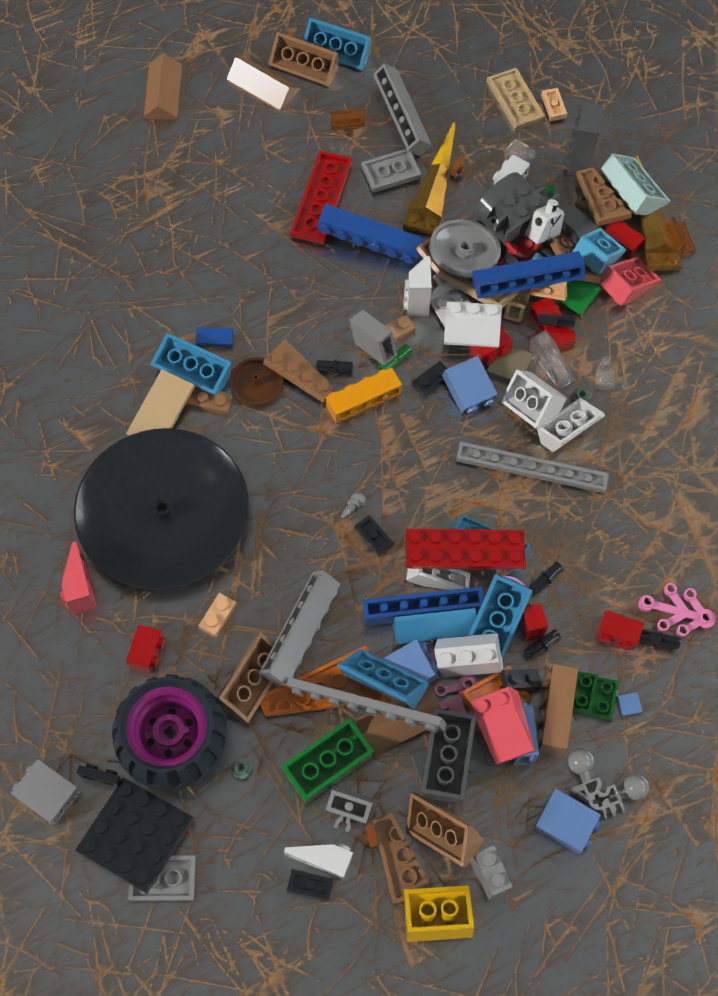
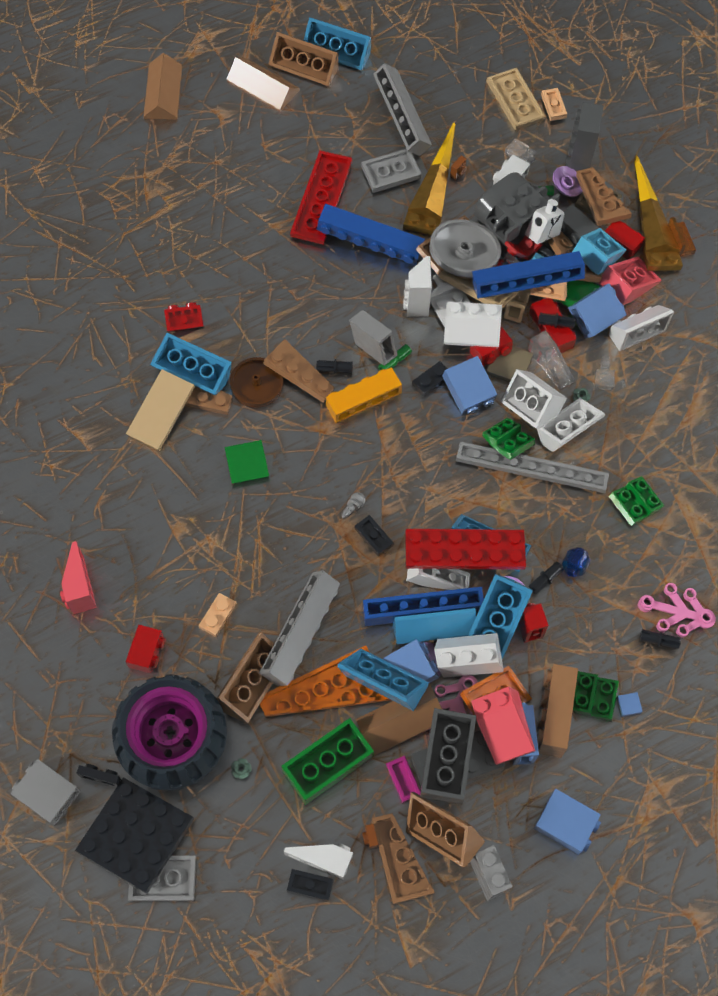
(151, 471): black dish -> none
(183, 317): none -> red bracket
(214, 337): blue tile -> none
(246, 461): none -> green slope
(347, 118): clear orange panel -> none
(348, 805): light grey brick -> none
(372, 707): light grey plate -> none
(401, 327): light nougat plate -> none
(403, 778): none -> dark pink tile
(438, 913): yellow slope -> none
(508, 438): none -> green slope
(521, 679): black plate -> none
(542, 644): black axle -> none
(566, 181): none -> lavender dish
(576, 562): none -> clear blue head
(597, 311): none -> medium blue brick
(619, 630): red brick -> none
(633, 184): light aqua slope -> none
(633, 787): light grey piece -> none
(636, 501): none -> green slope
(640, 326): none -> white slope

